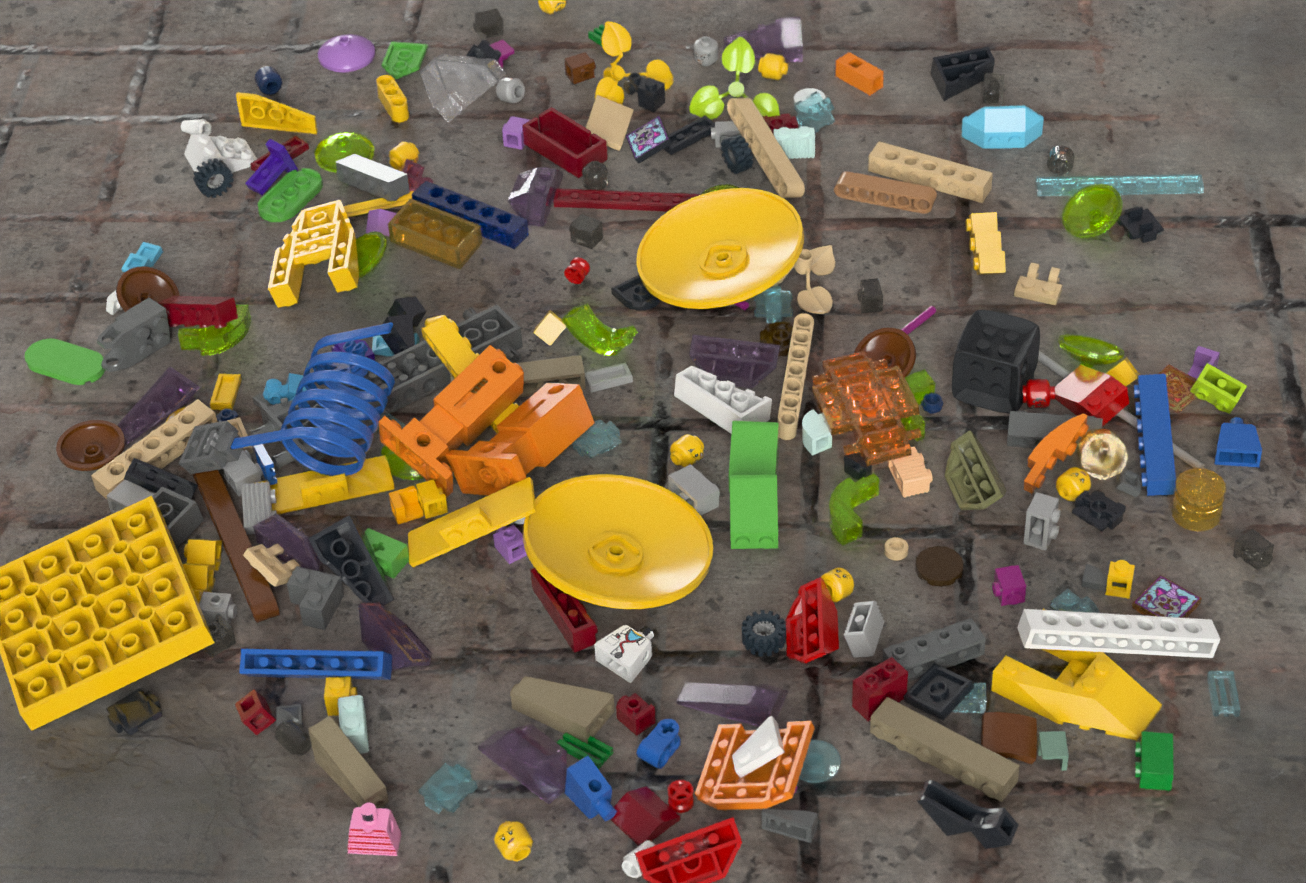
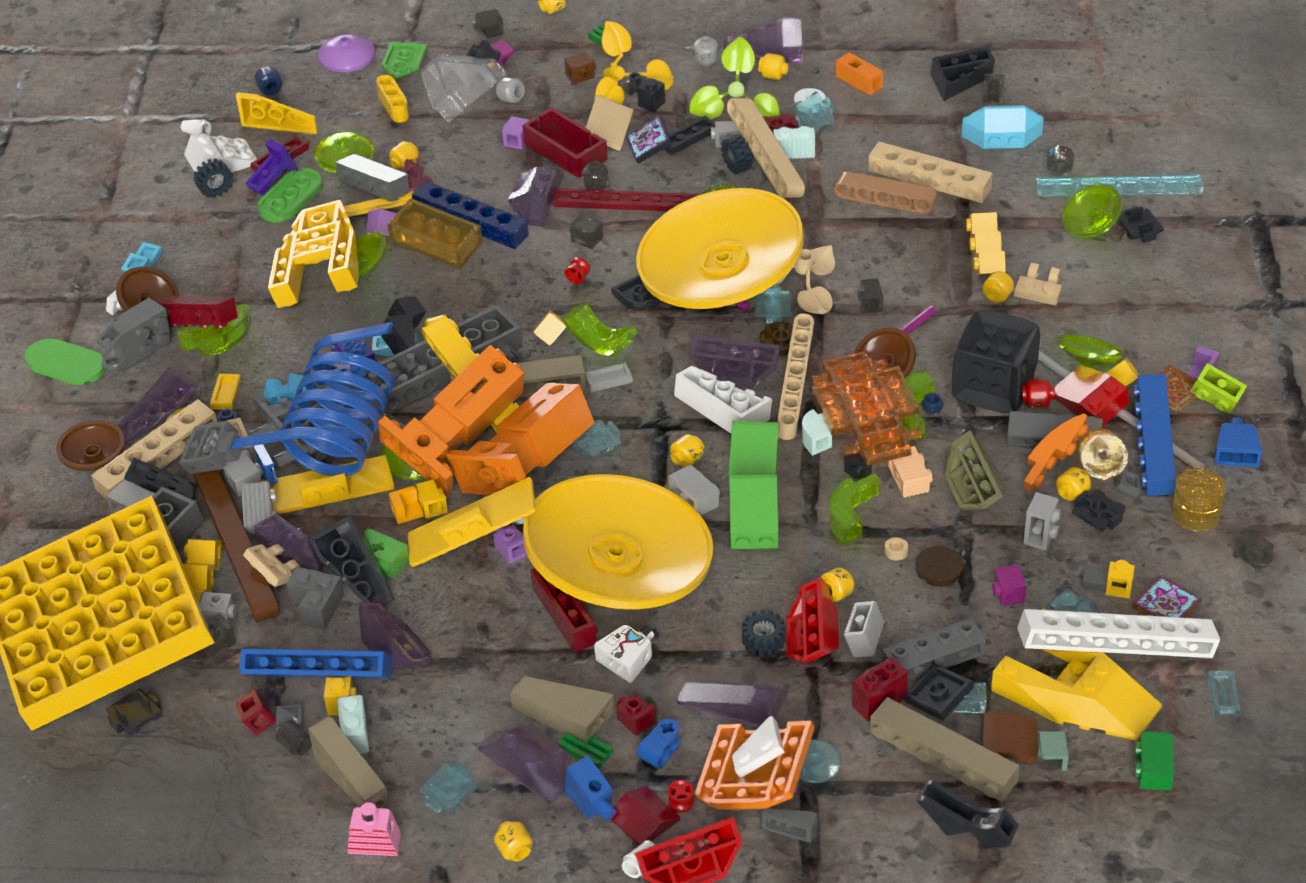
(998, 287): none -> yellow head

